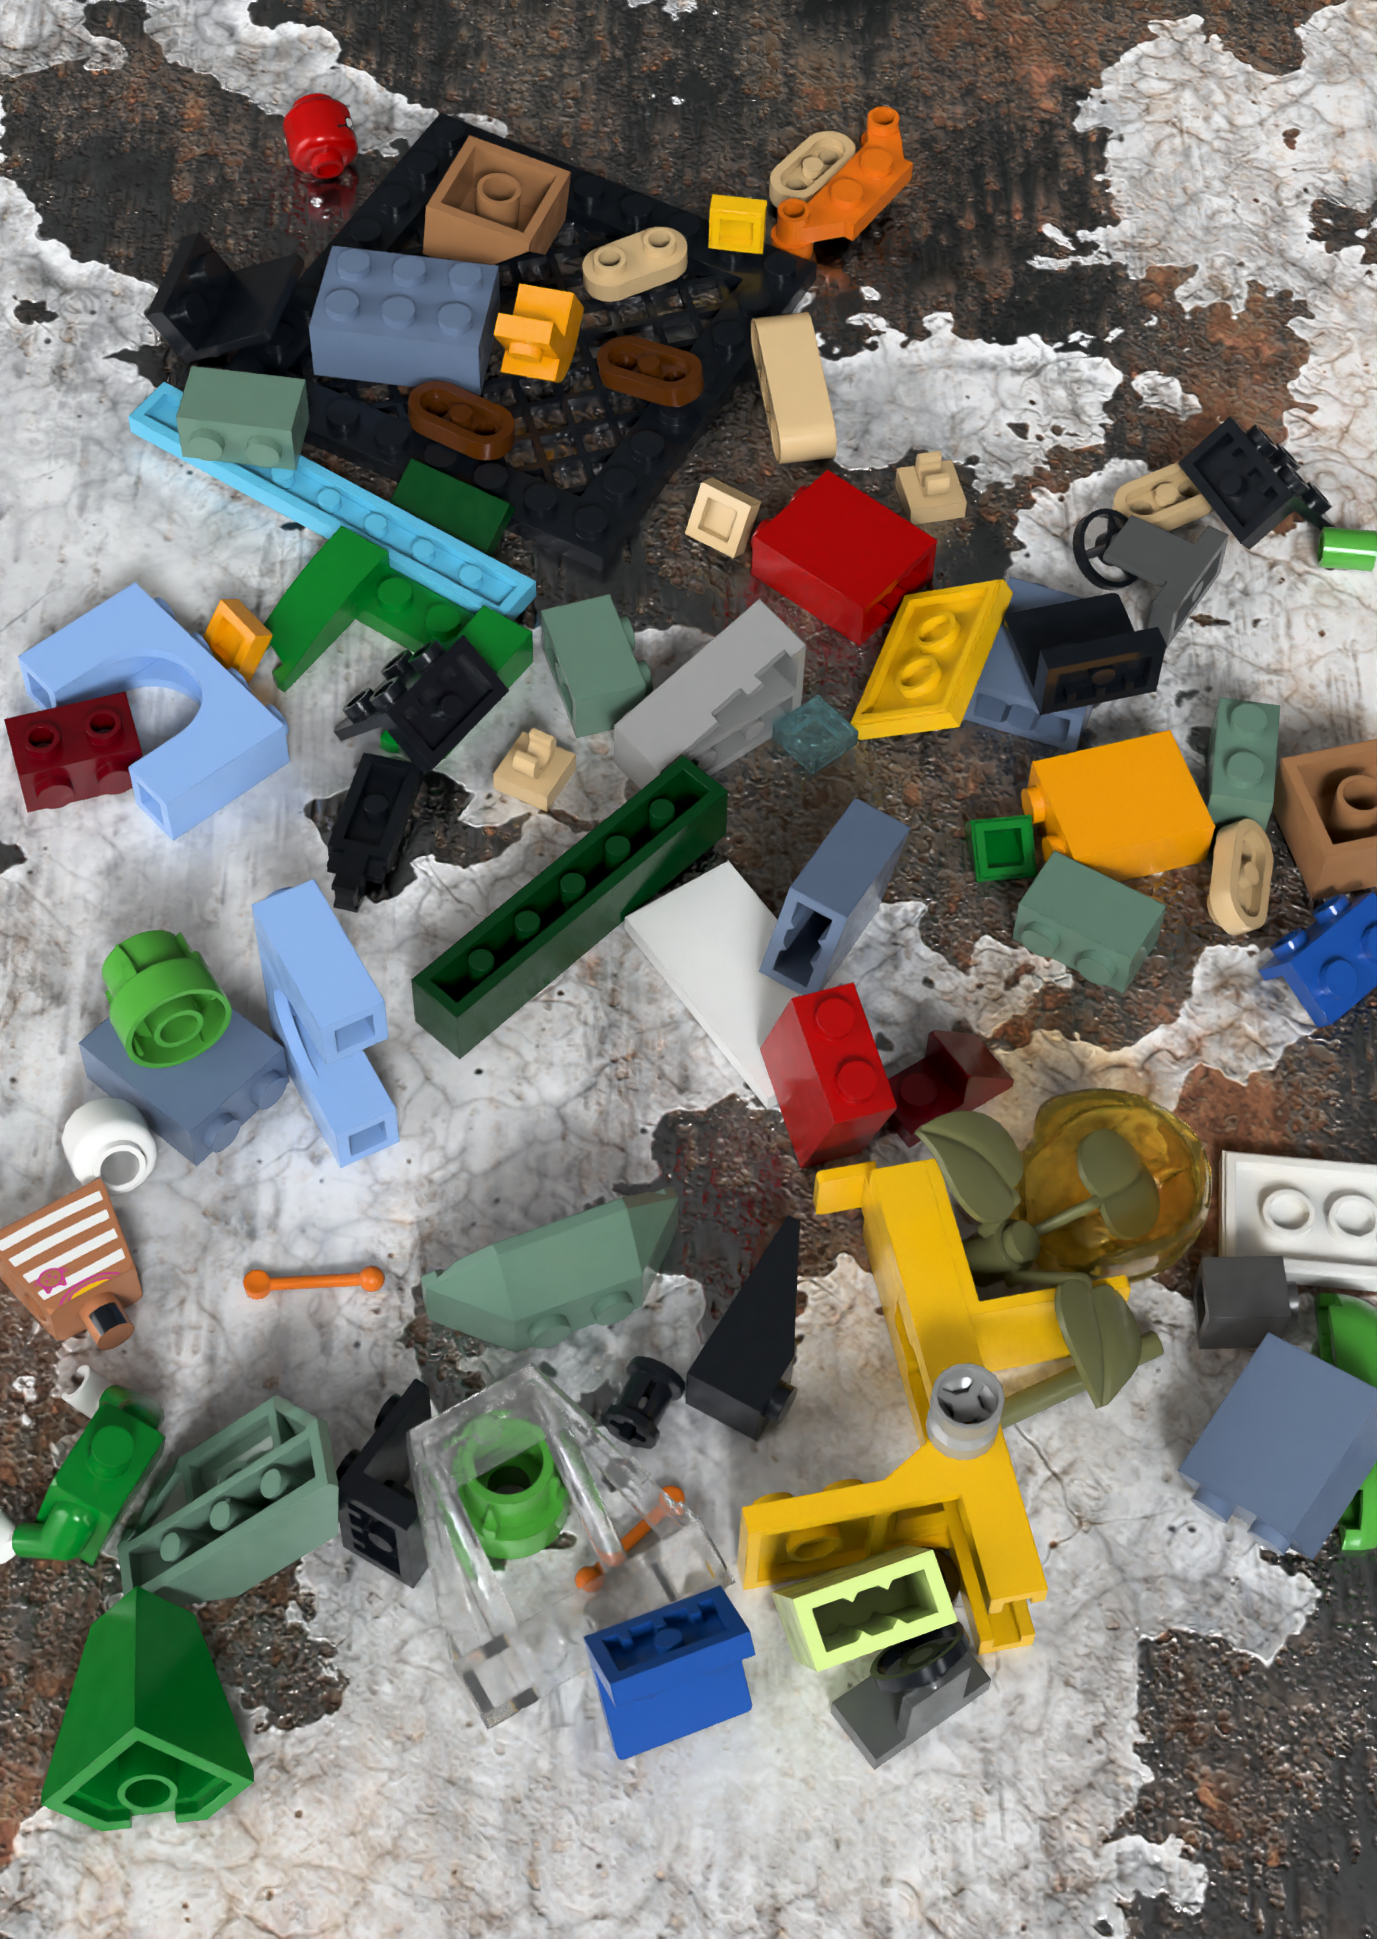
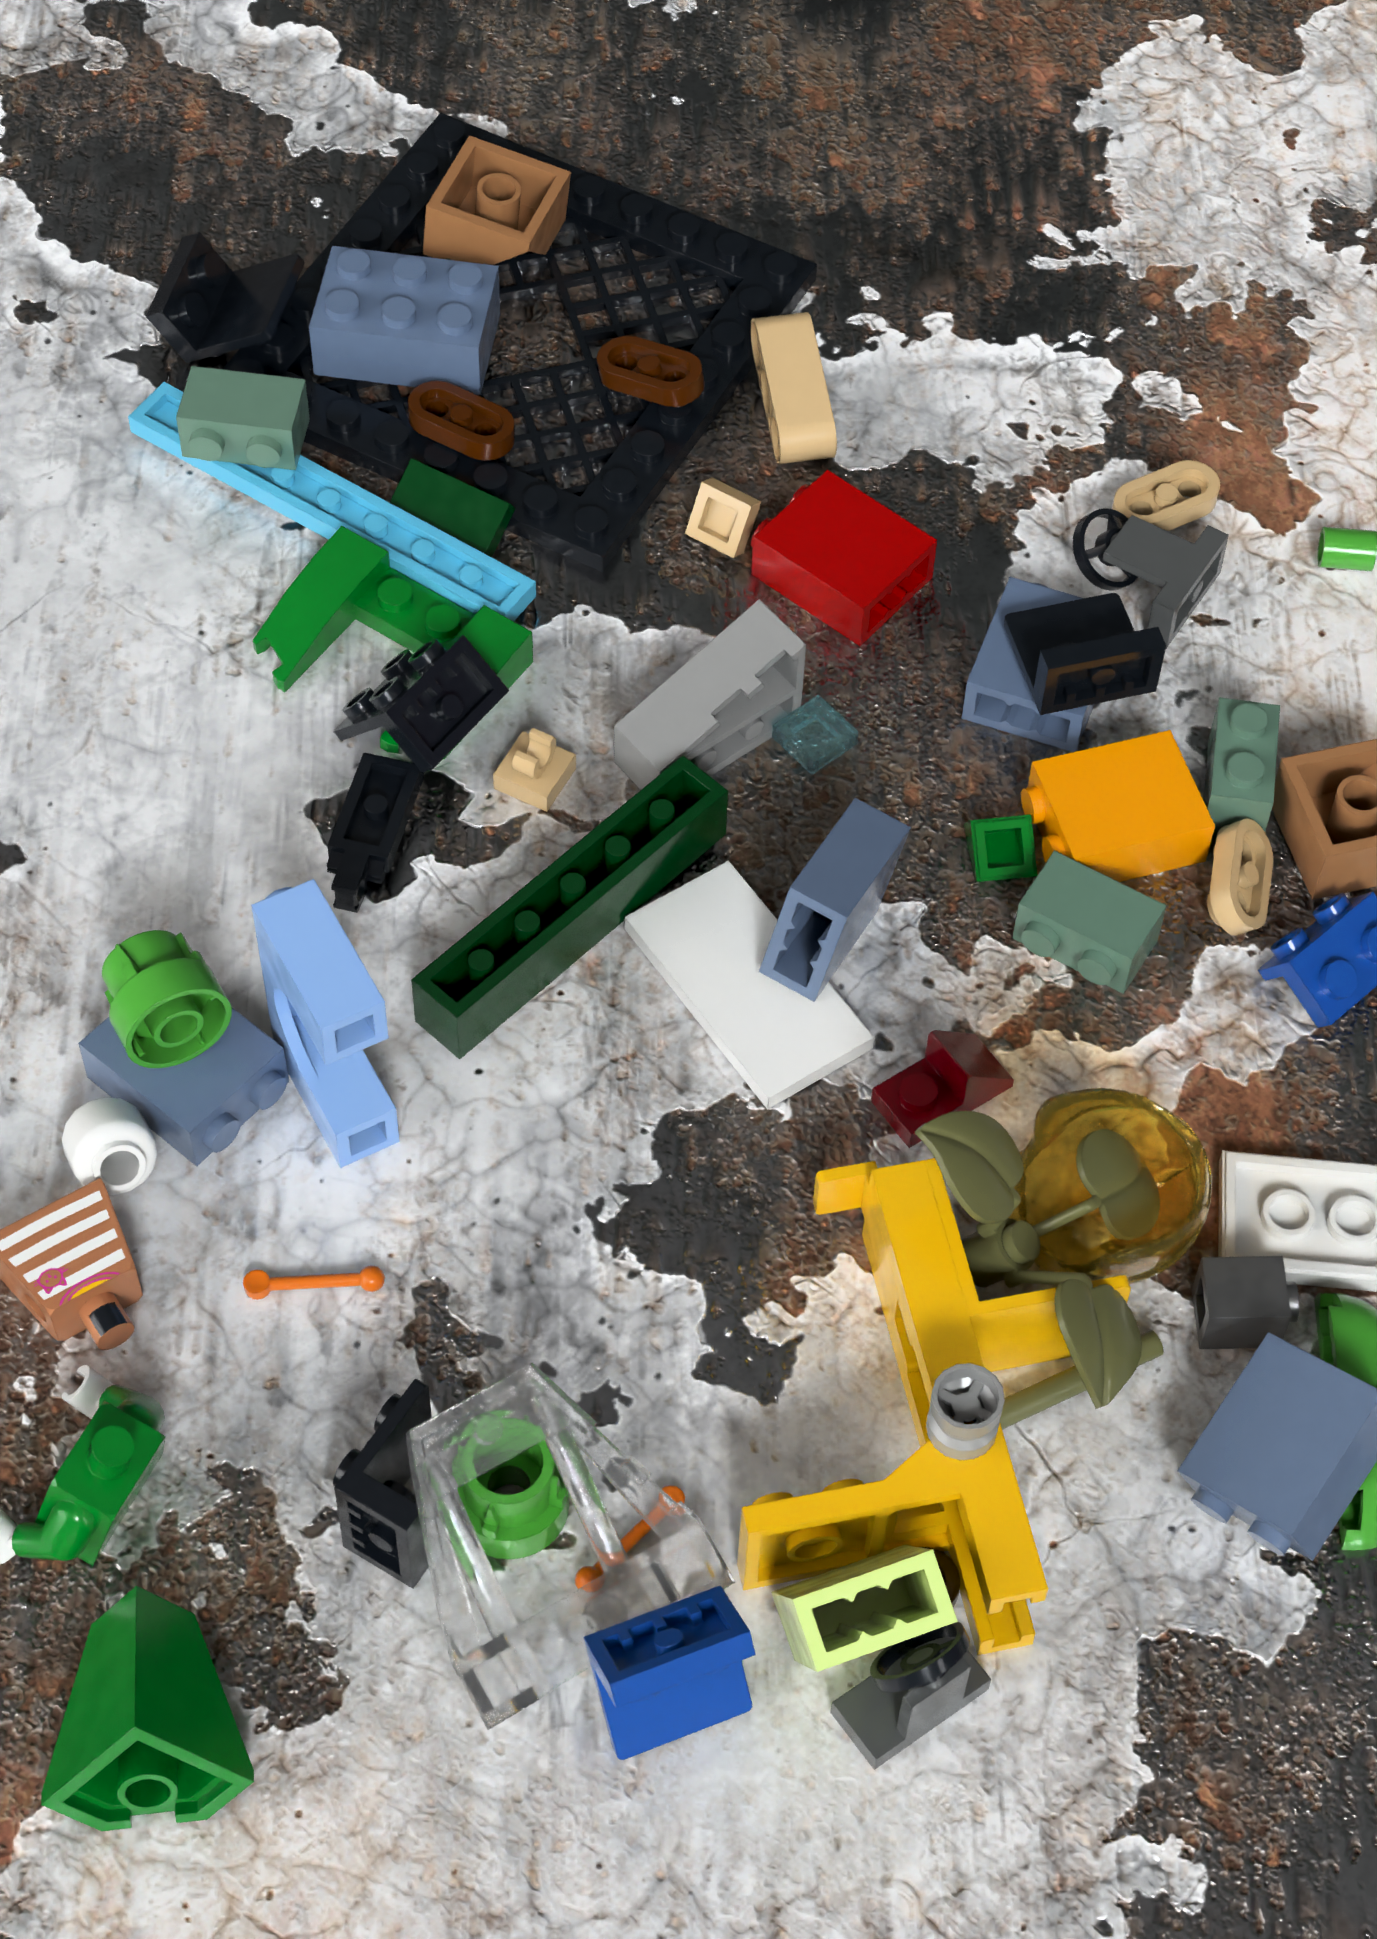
(74, 751): dark red brick -> none
(140, 644): light blue arch -> none
(236, 1508): sand green wedge -> none
(237, 637): light orange plate -> none
(320, 136): red head -> none
(540, 333): light orange brick -> none
(557, 1275): sand green wedge -> none
(594, 663): sand green brick -> none
(634, 264): tan plate -> none
(639, 1425): black bush -> none
(737, 224): yellow tile -> none
(749, 1358): black slope -> none
(810, 166): tan plate -> none
(827, 1075): red brick -> none
(852, 195): orange plate -> none
(930, 490): tan tile -> none
(932, 660): yellow tile -> none
(1252, 482): black bracket -> none

